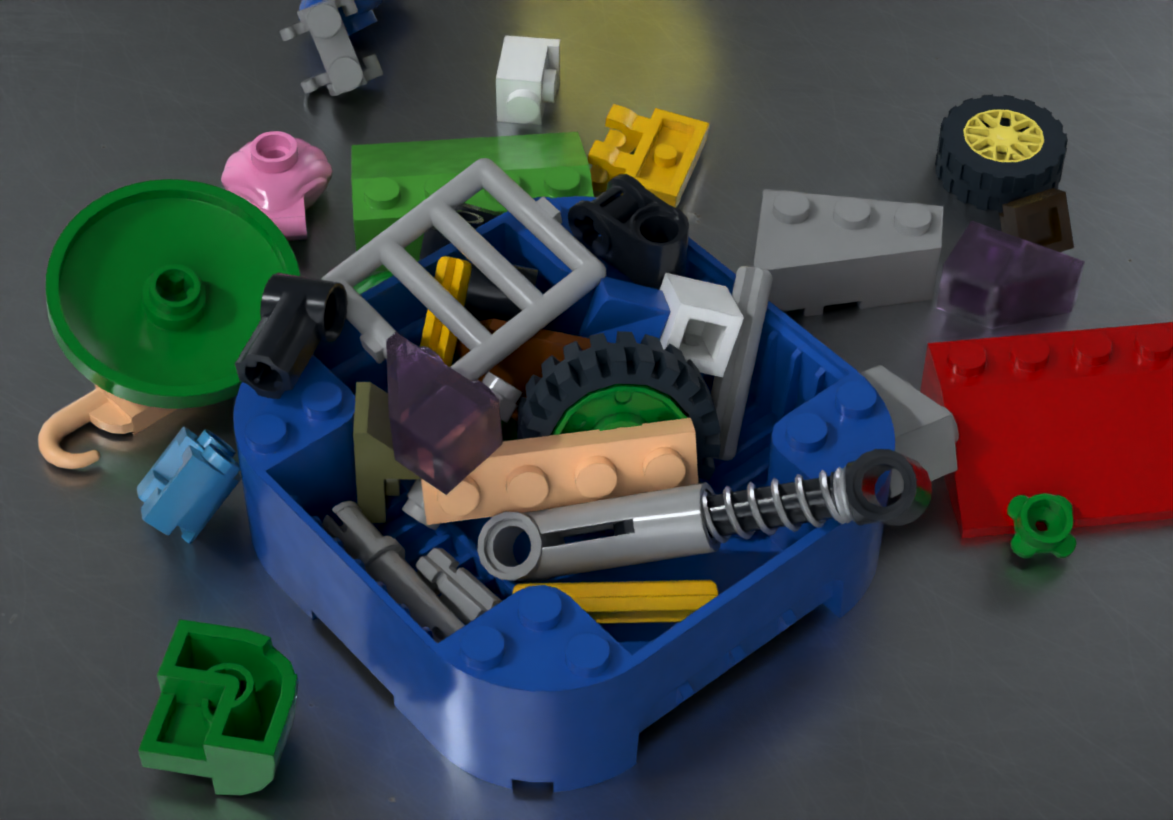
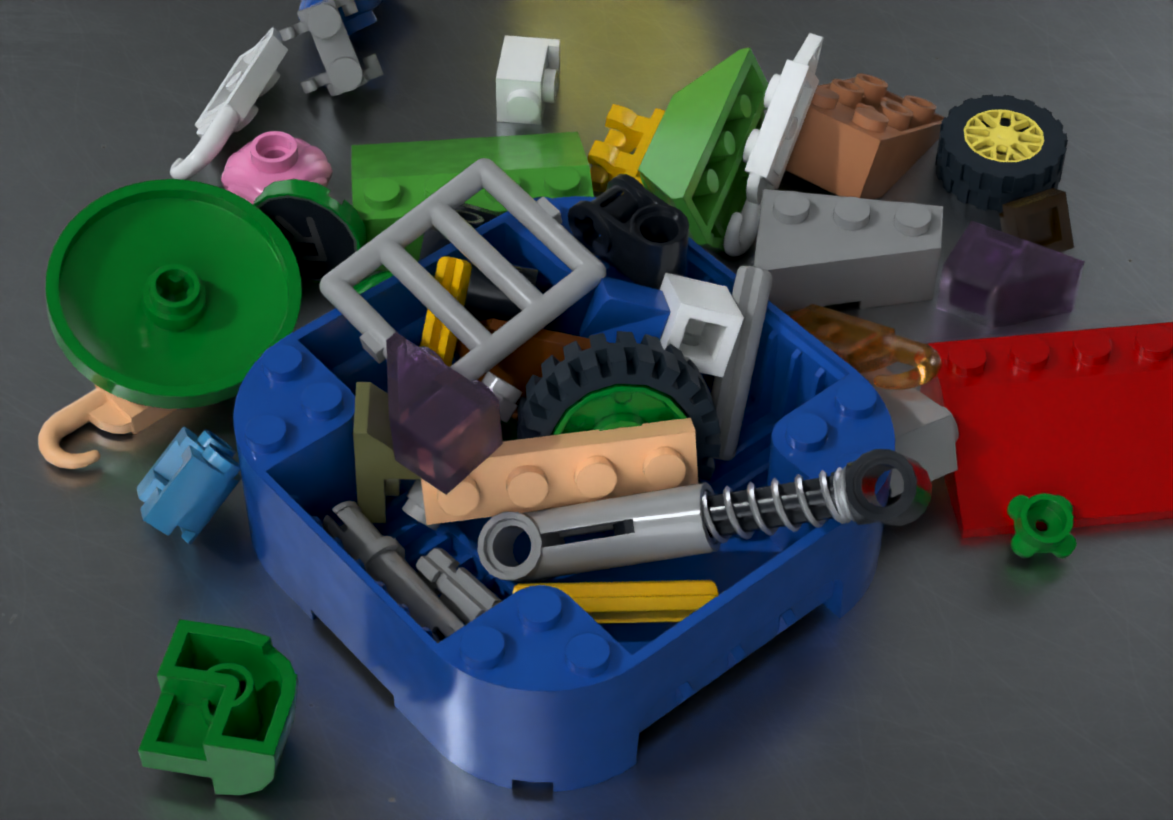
(233, 103): none -> white plate
(293, 321): black piece -> none
(314, 225): none -> tile
(701, 145): none -> bright green wedge
(771, 146): none -> white plate
(862, 137): none -> nougat slope
(870, 346): none -> clear orange plate

